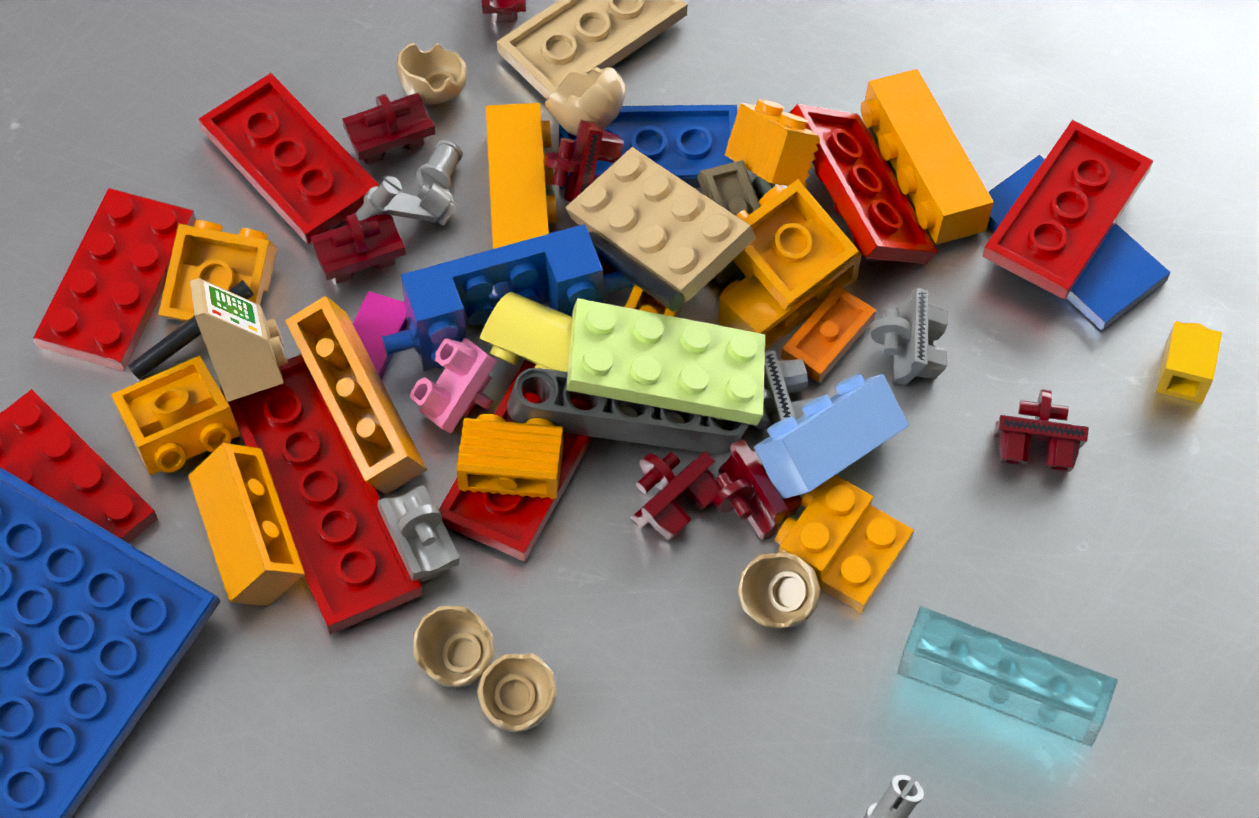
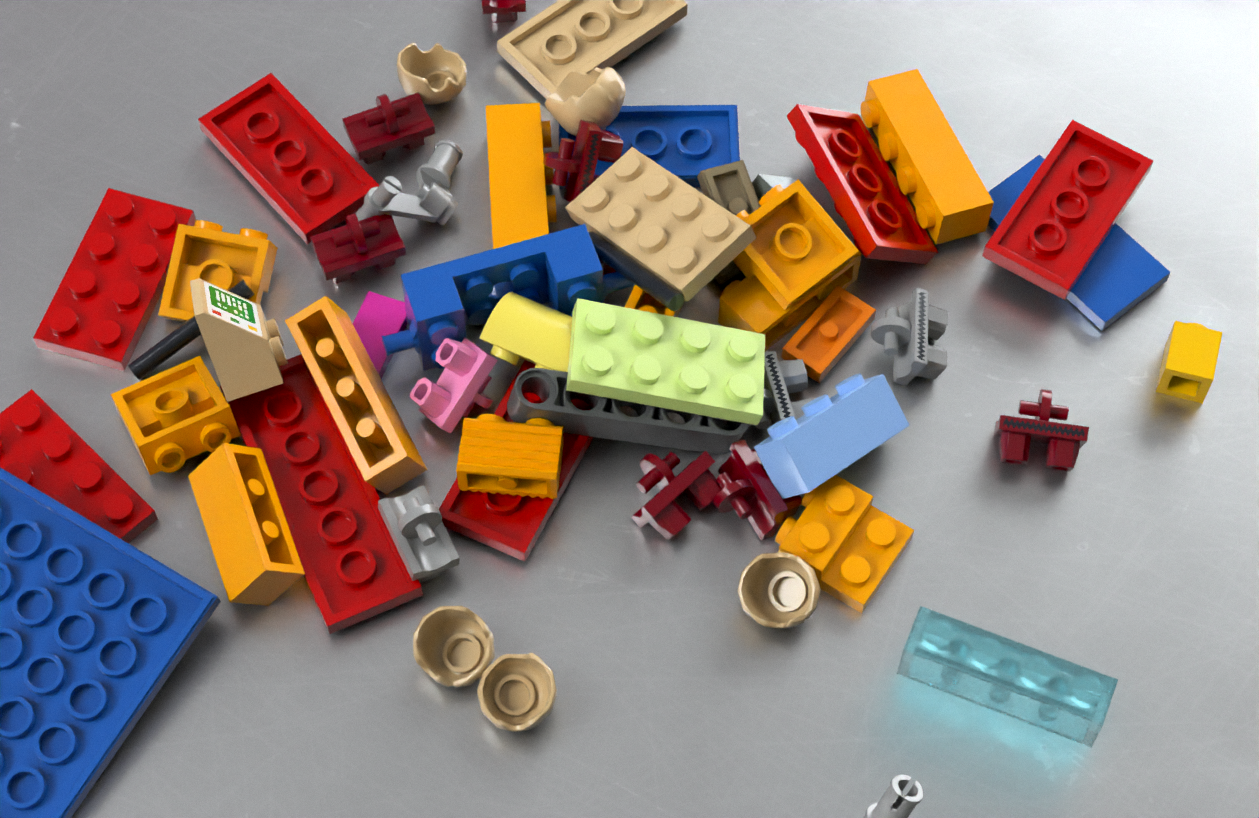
(772, 143): light orange brick -> none

